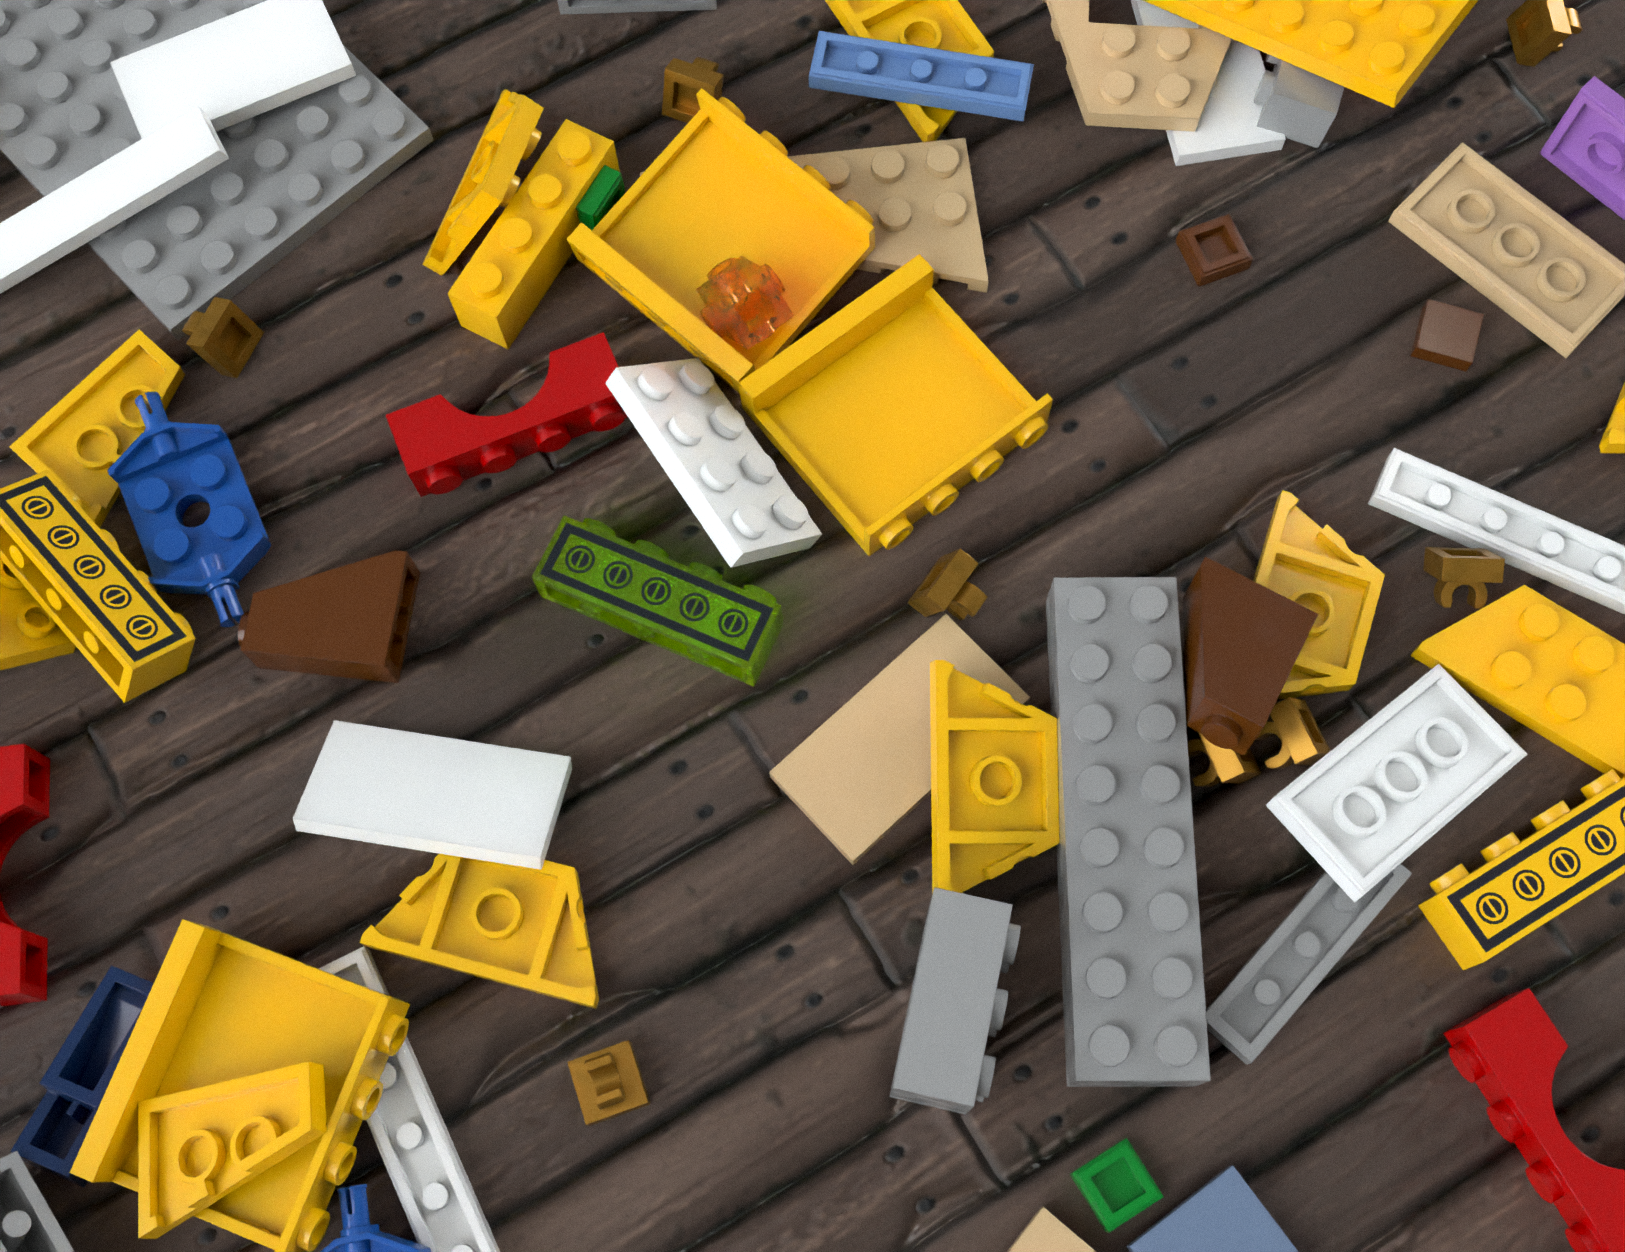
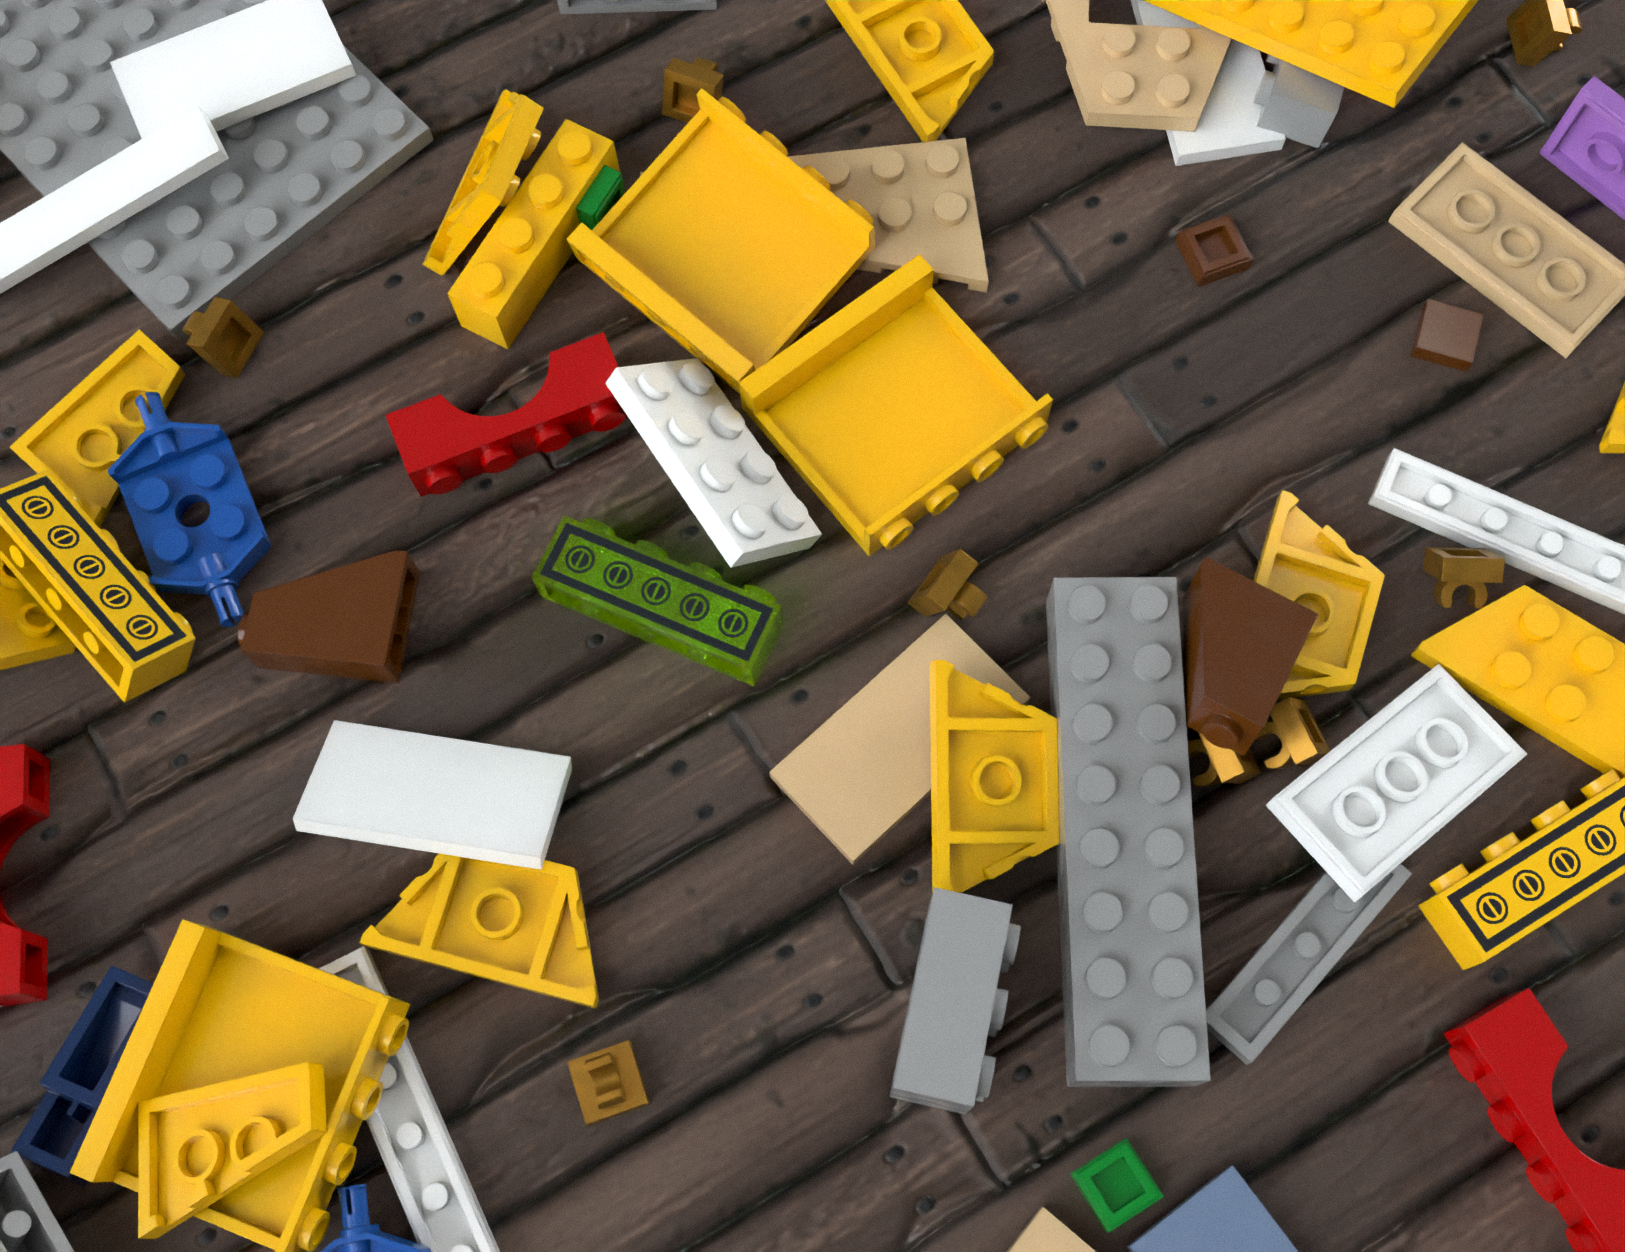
(743, 301): clear orange brick -> none
(921, 75): medium blue tile -> none

